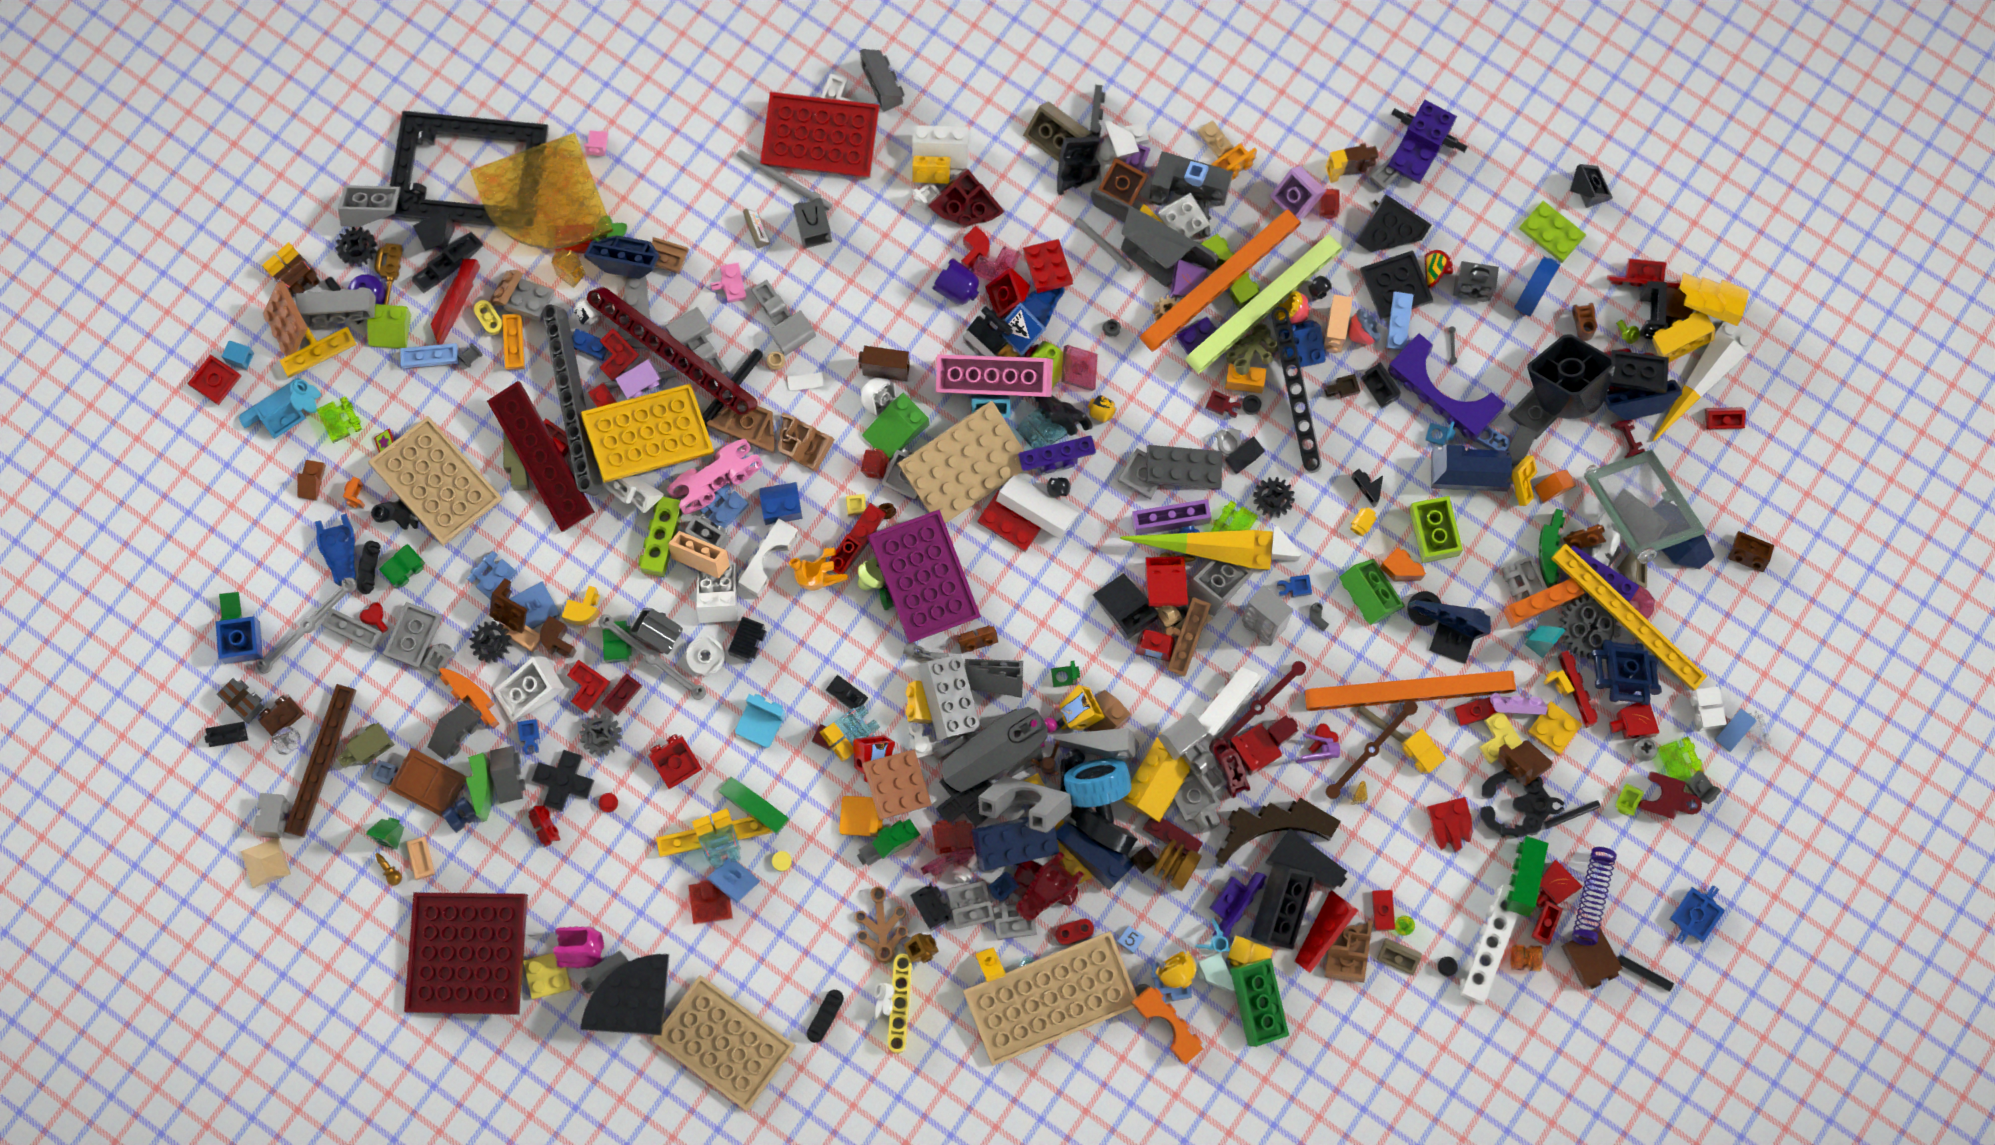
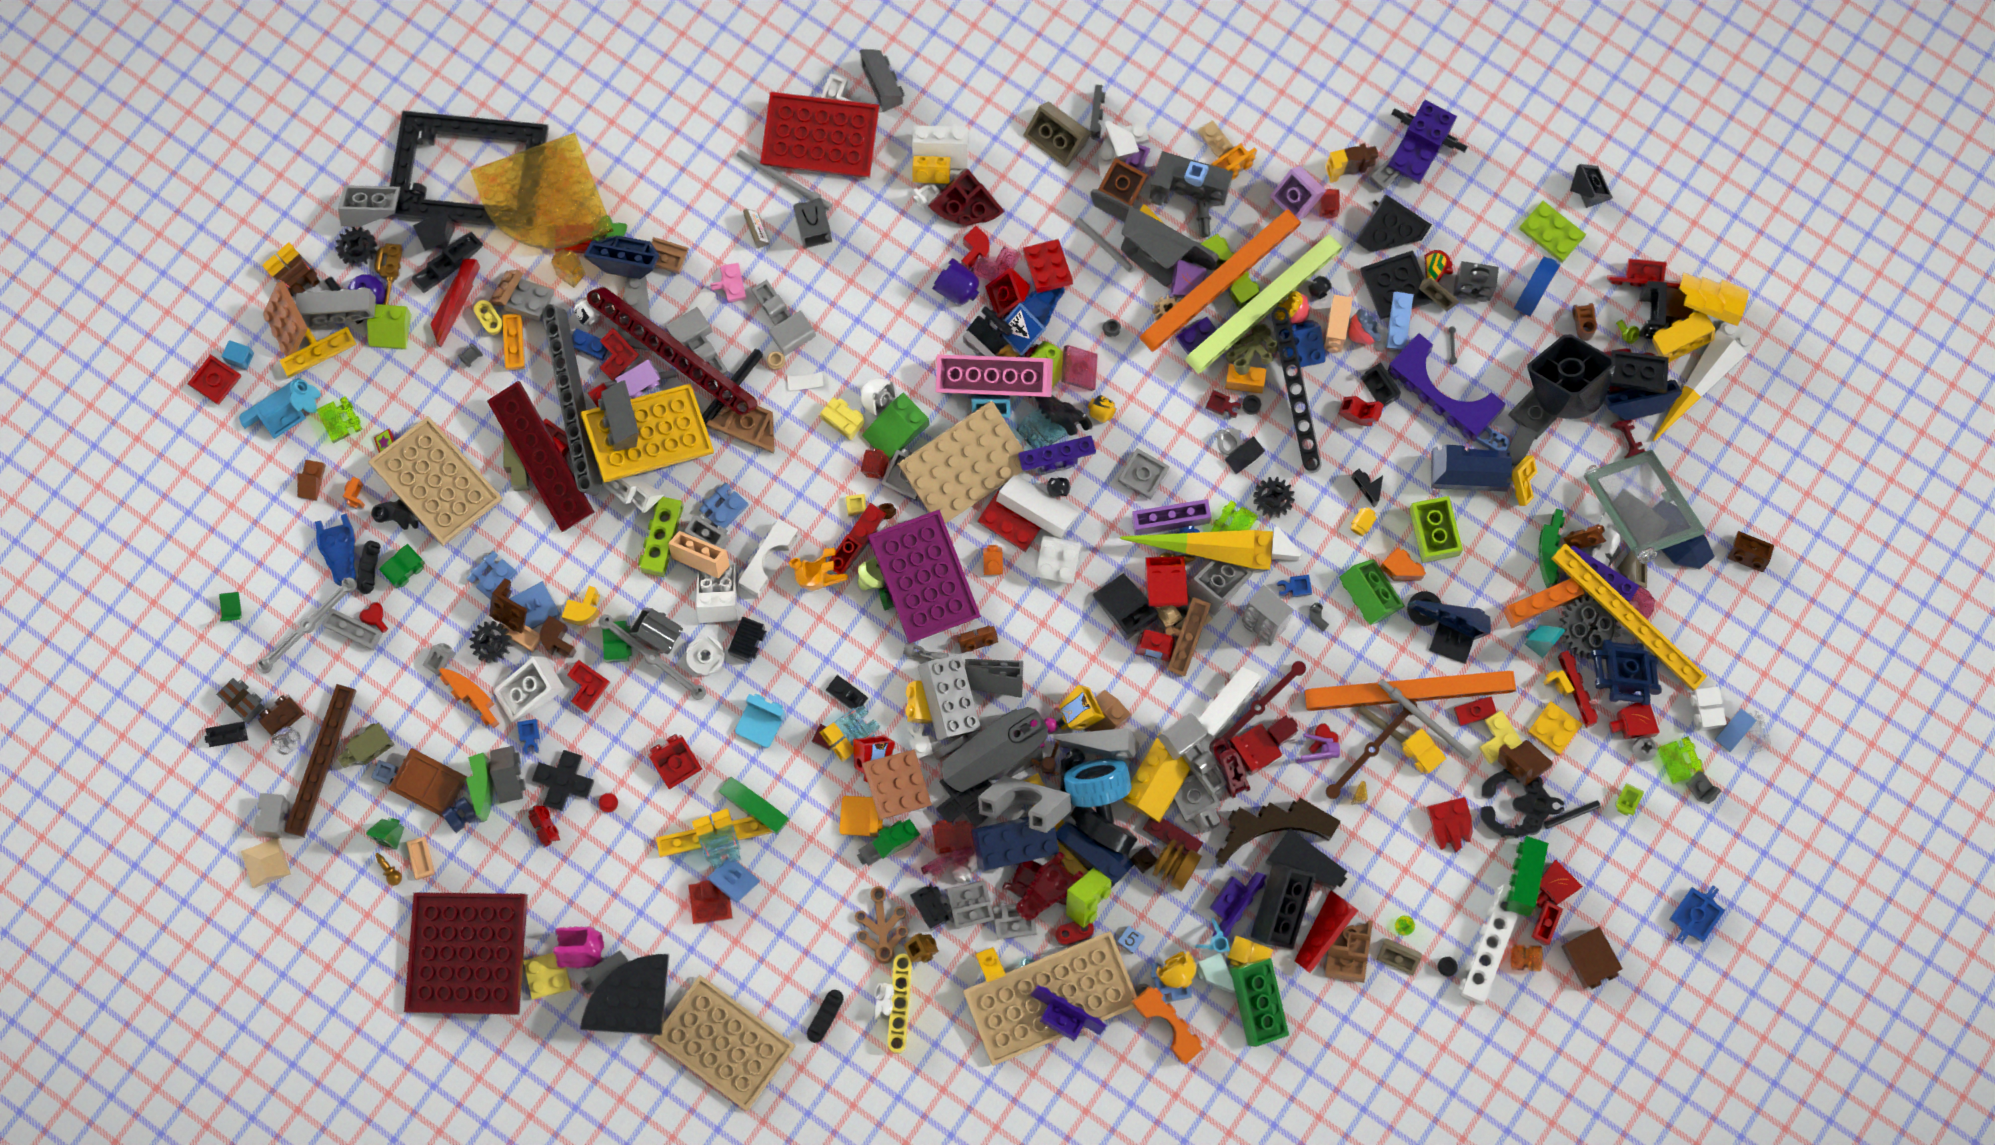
(239, 640): blue brick -> none
(412, 635): light grey plate -> none
(429, 355): light blue plate -> none
(452, 731): dark grey brick -> none
(596, 143): bright pink bracket -> none
(597, 741): dark grey gear -> none
(619, 417): none -> dark grey slope
(622, 694): dark red plate -> none
(702, 484): bright pink piece -> none
(780, 502): blue slope -> none
(781, 861): light yellow tile -> none
(803, 442): medium nougat slope -> none
(842, 418): none -> light yellow brick
(884, 363): reddish brown brick -> none
(993, 560): none -> orange bracket
(1003, 887): dark blue bracket -> none
(1058, 559): none -> white brick
(1064, 1016): none -> dark purple bracket
(1072, 675): green bracket -> none
(1077, 163): black slope -> none
(1085, 896): none -> lime brick
(1184, 216): white plate -> none
(1184, 467): dark grey plate -> none
(1345, 386): dark brown plate -> none
(1359, 411): none -> red brick
(1383, 910): red plate -> none
(1396, 694): none -> light grey bar
(1438, 294): none -> dark tan slope
(1447, 434): dark azure bracket -> none
(1518, 704): lavender plate -> none
(1529, 576): light grey plate -> none
(1554, 485): orange slope -> none
(1603, 860): dark purple piece -> none
(1645, 973): black piece -> none
(1671, 797): dark red piece -> none
(1725, 418): red slope -> none

